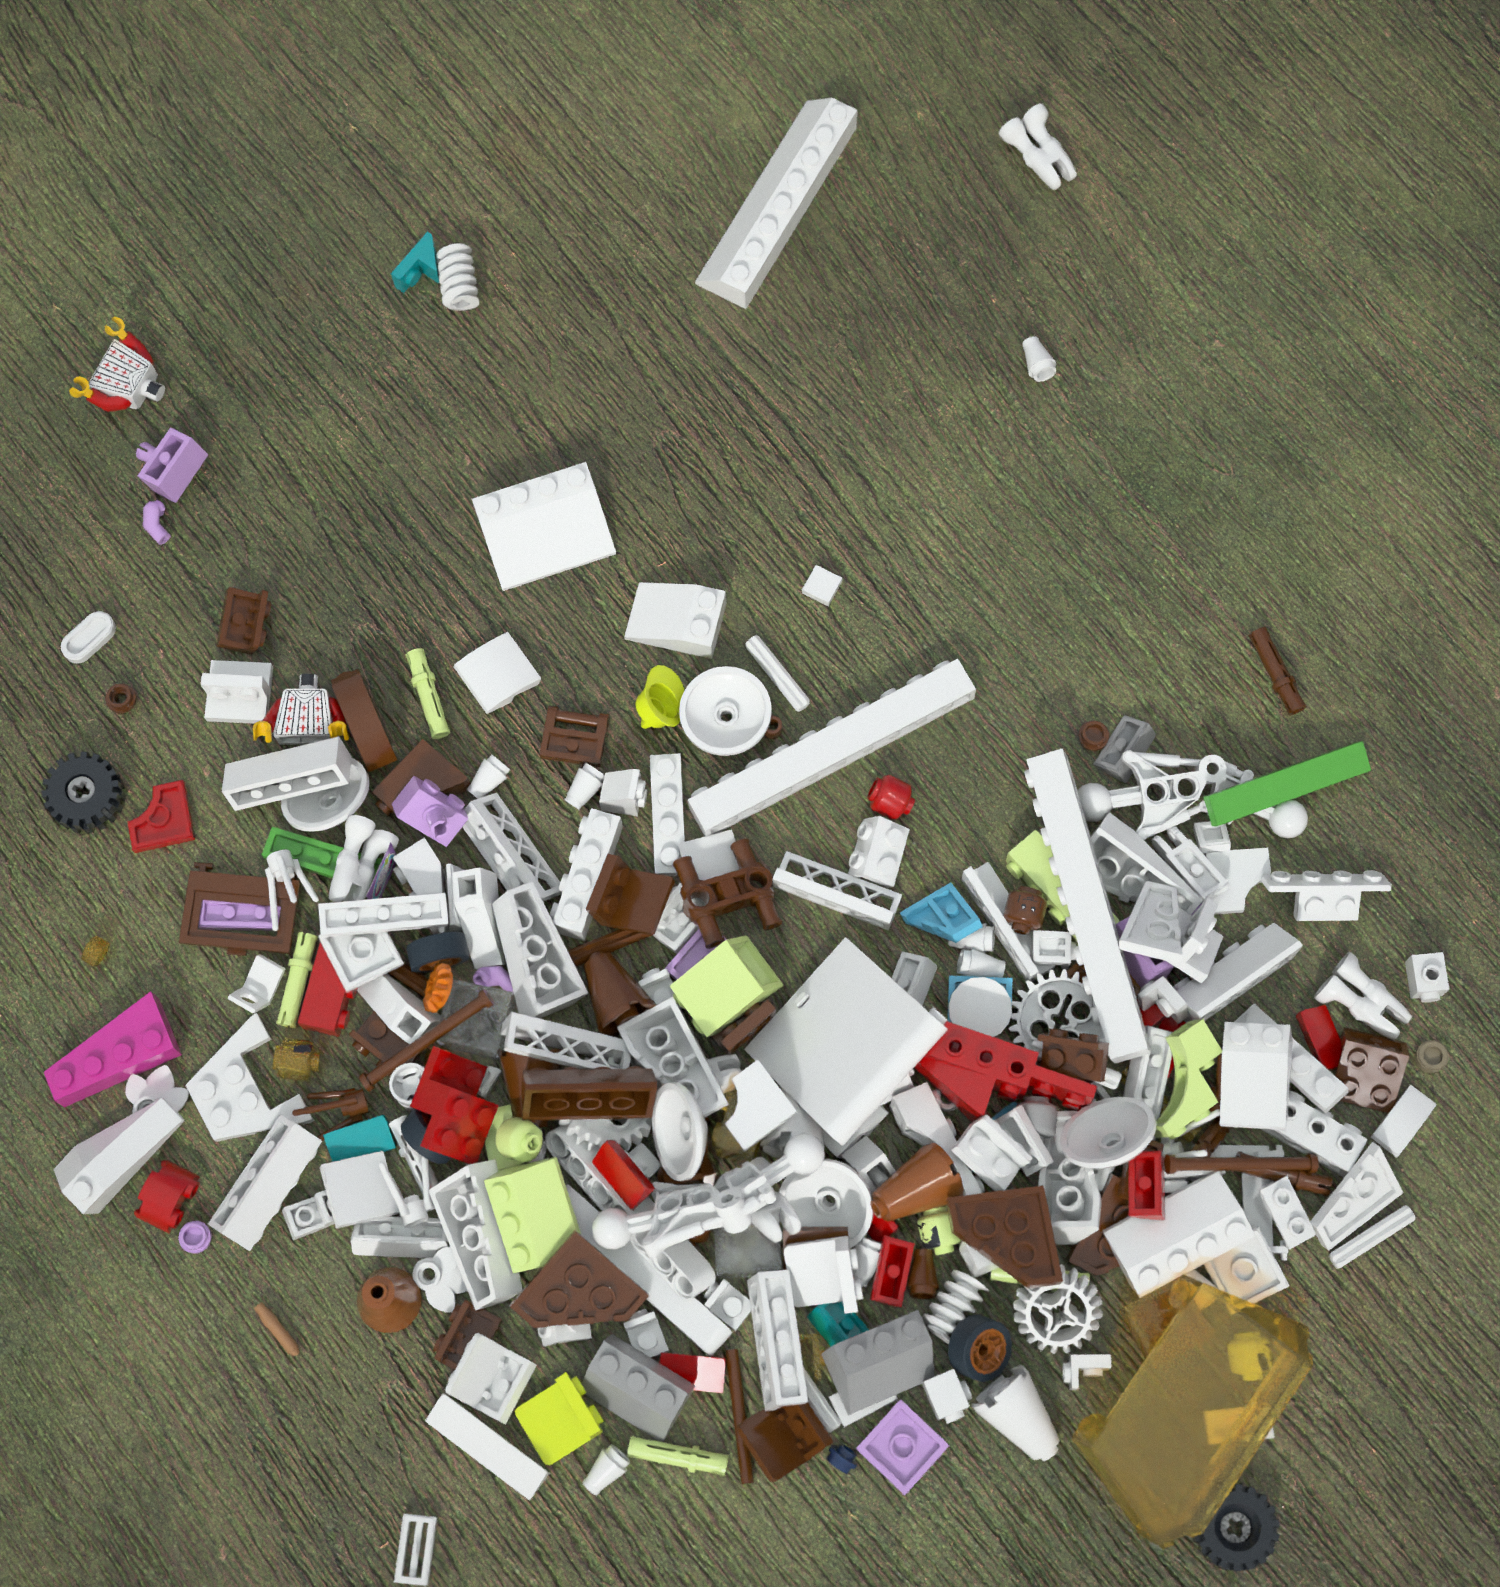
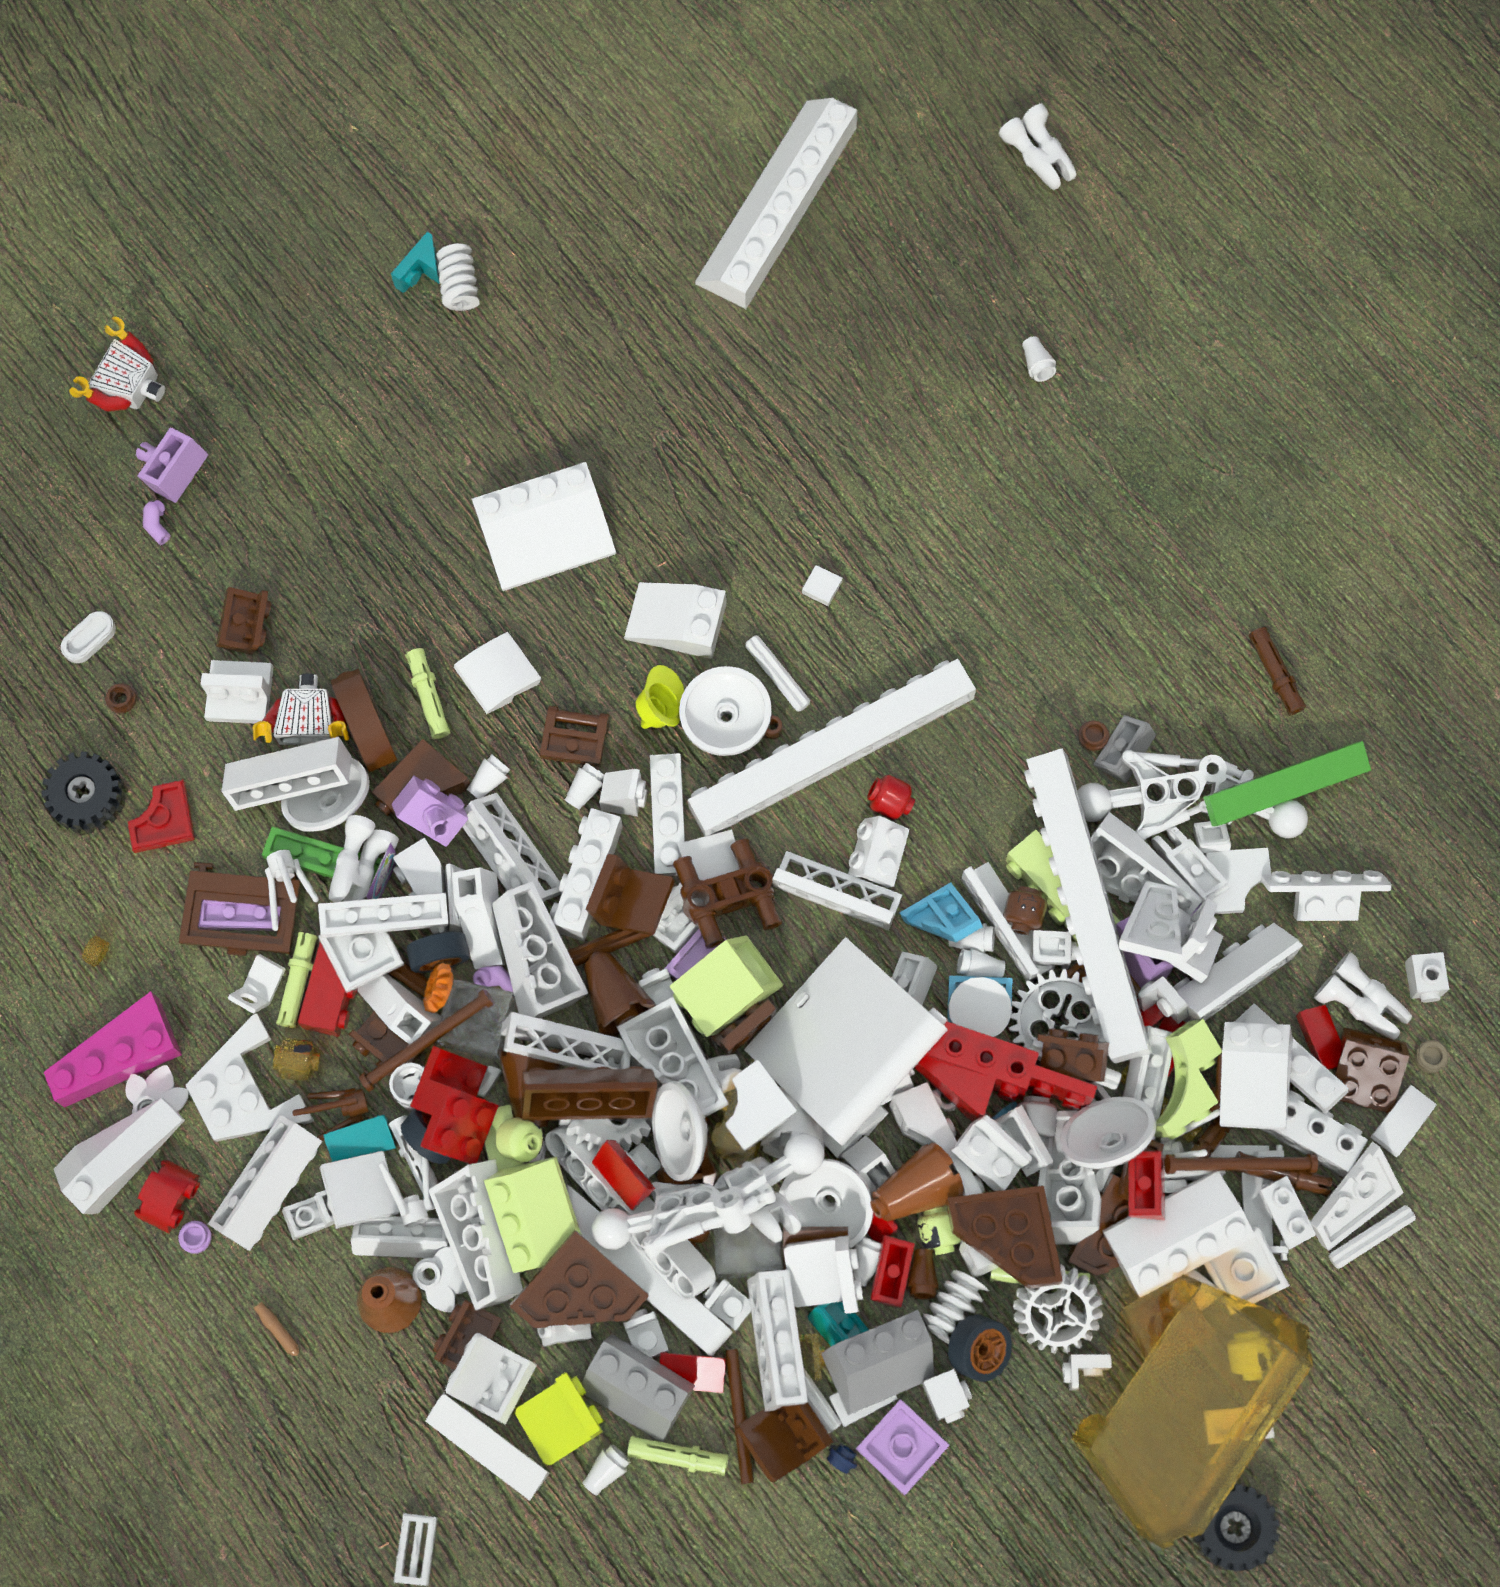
(1019, 1414): white cone -> none

